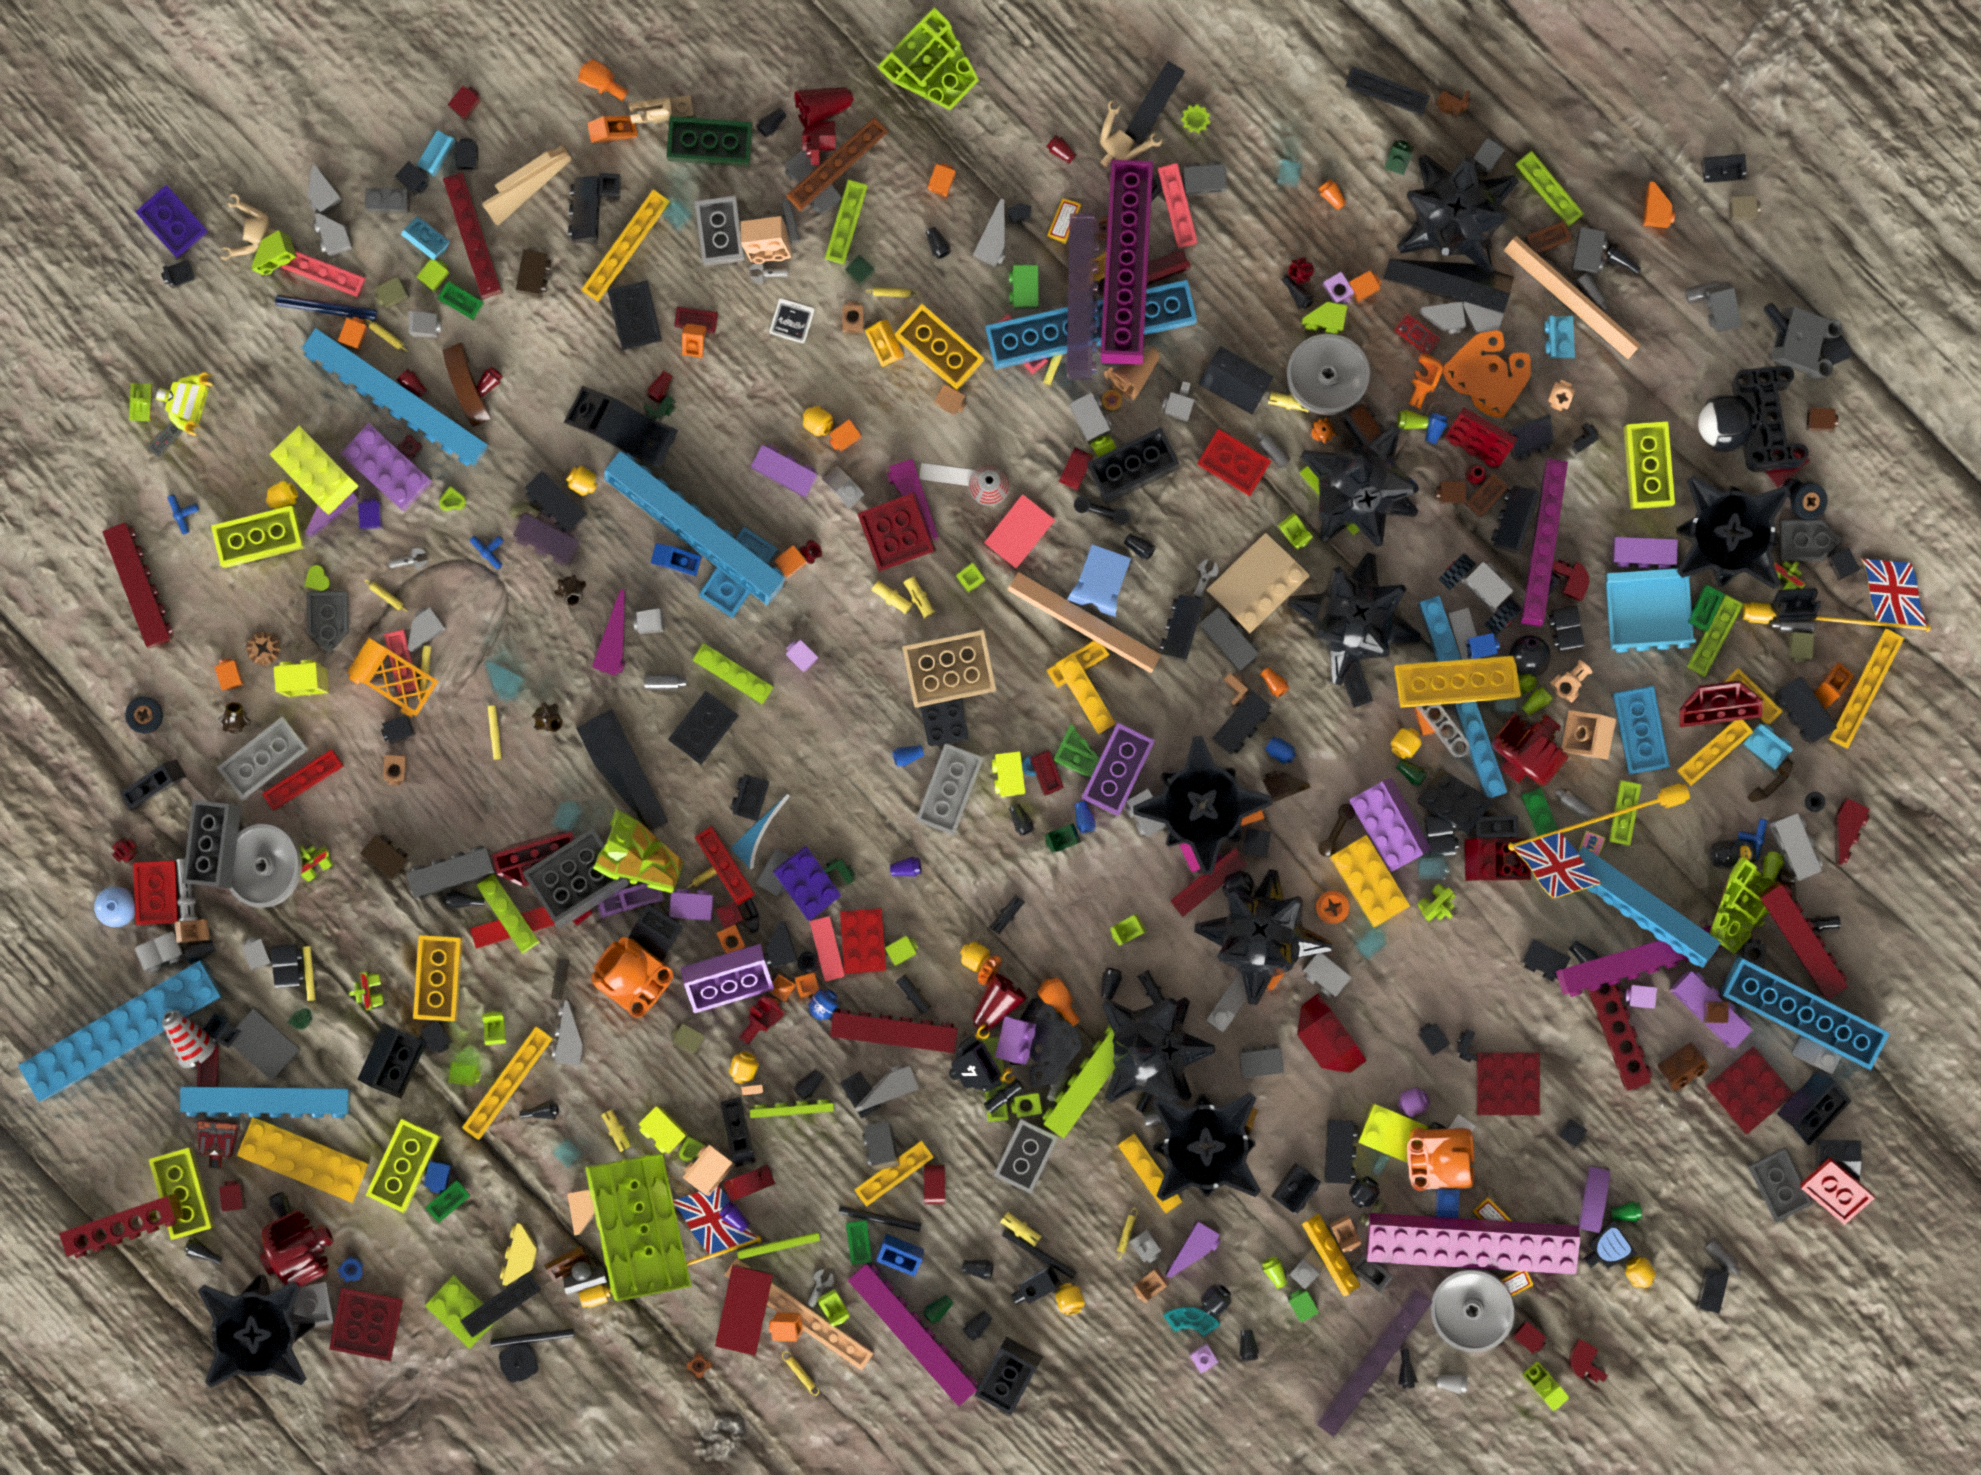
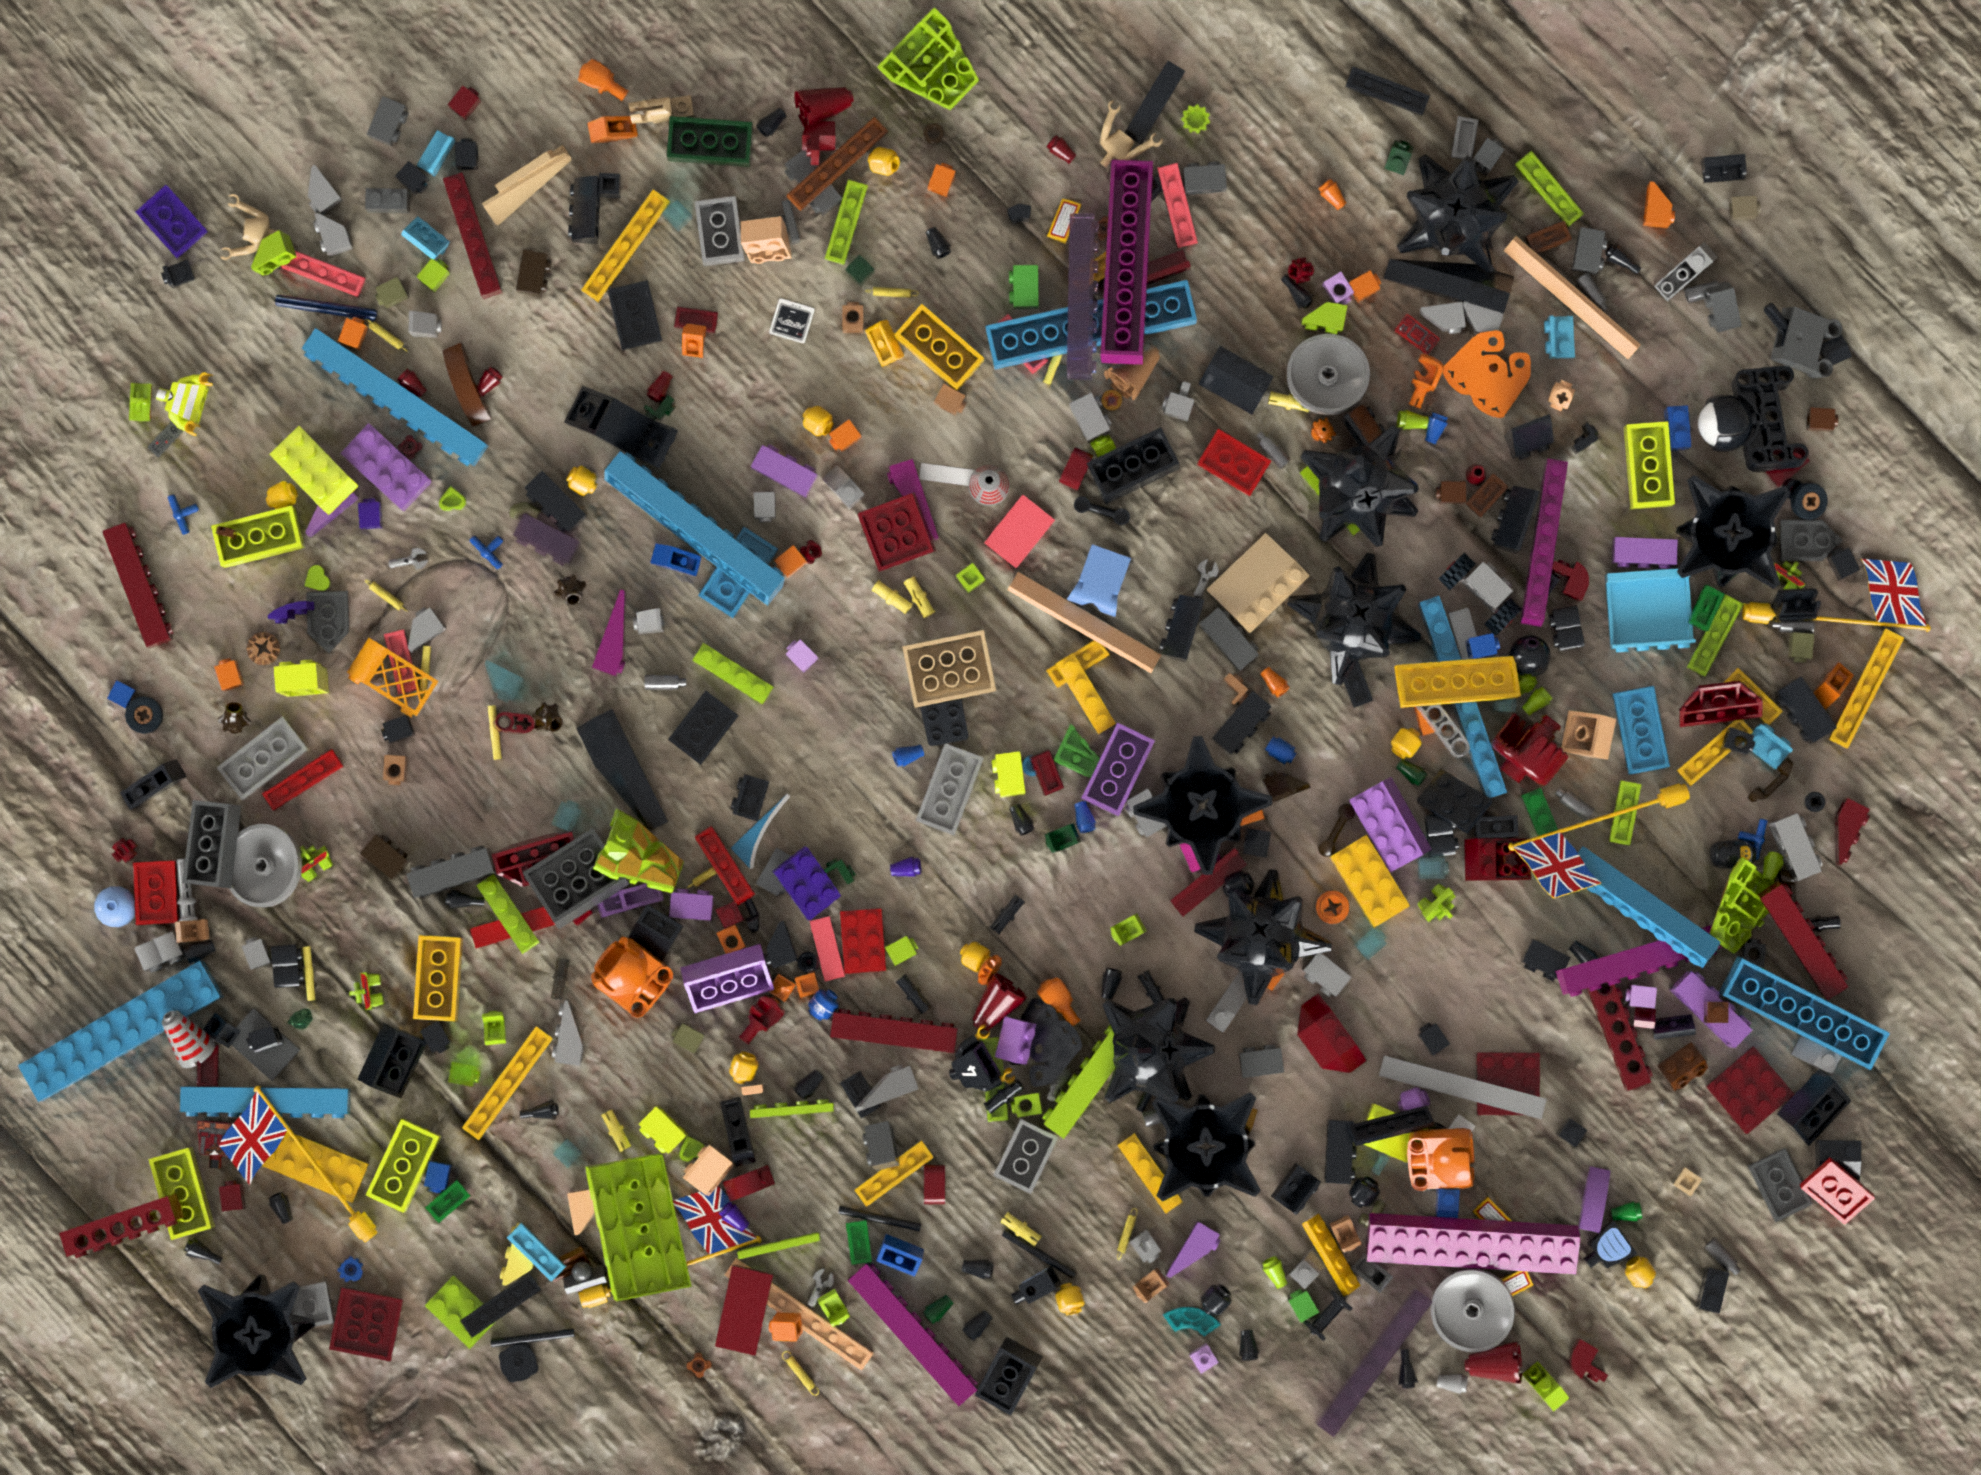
(121, 694): none -> blue tile
(227, 532): none -> reddish brown tile
(256, 1138): none -> flag
(264, 1038): none -> black brick
(288, 612): none -> dark purple slope
(293, 1250): dark red piece -> none
(388, 121): none -> dark grey brick
(460, 301): green plate -> none
(518, 729): none -> dark red beam
(536, 1252): none -> medium azure tile
(764, 506): none -> light grey brick
(781, 272): light grey bar -> none
(883, 161): none -> yellow head
(933, 133): none -> dark brown tile
(992, 242): light grey slope -> none
(1140, 546): black cone -> none
(1289, 173): clear light blue brick -> none
(1295, 531): lime bracket -> none
(1327, 1315): none -> black hose
(1391, 1125): none -> black plate
(1449, 104): reddish brown bracket -> none
(1462, 1087): none -> light grey tile
(1464, 137): none -> light grey tile
(1464, 1041): black bracket -> none
(1480, 438): dark red plate -> none
(1498, 1363): none -> dark red cone
(1529, 1337): dark red brick -> none
(1573, 681): light nougat connector -> none
(1592, 842): tile -> none
(1644, 1017): none -> dark red plate
(1674, 1027): none -> black plate
(1678, 427): none -> blue brick
(1686, 271): none -> light grey slope
(1687, 1181): none -> tan plate
(1729, 741): none -> black brick

